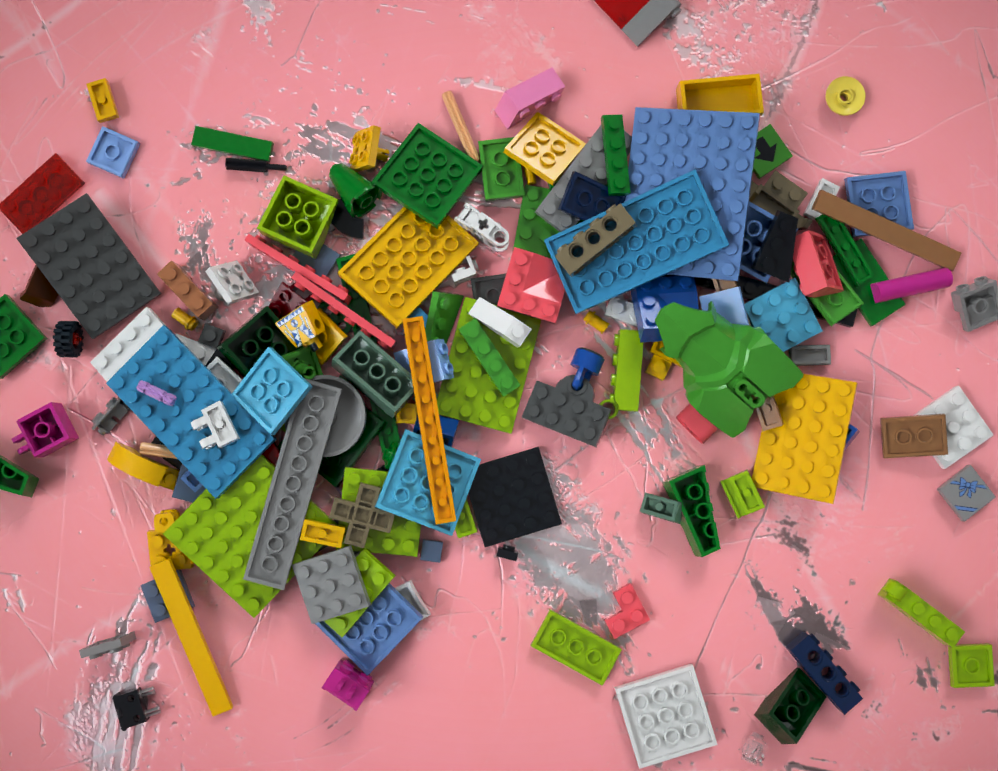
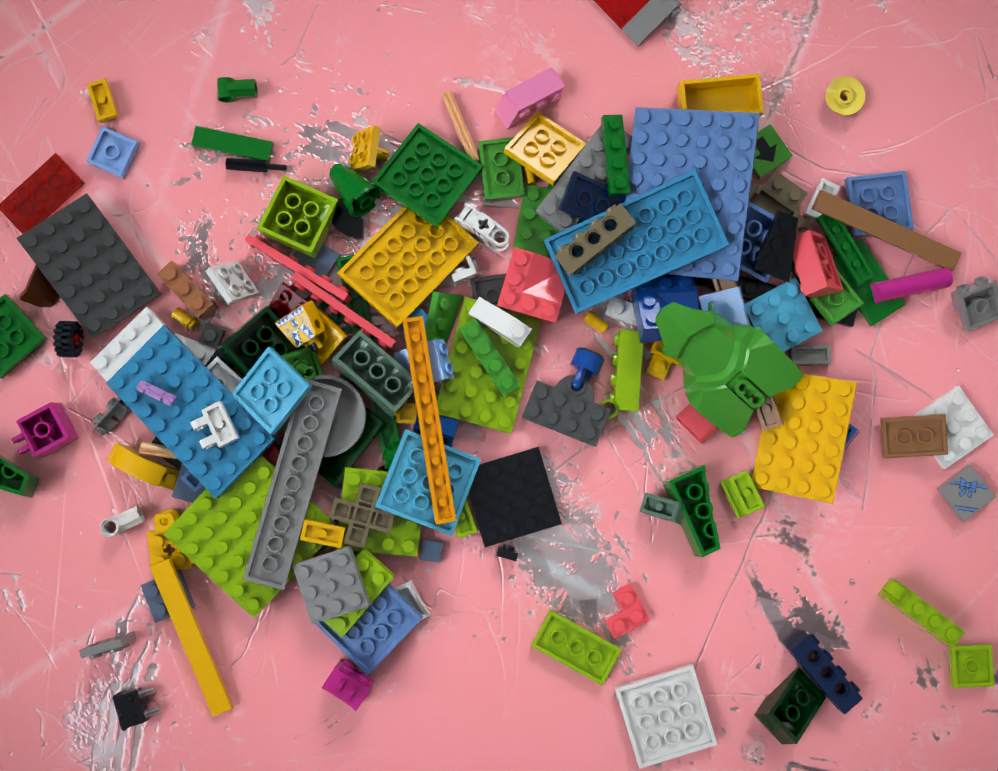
(123, 521): none -> white piece
(229, 89): none -> green piece

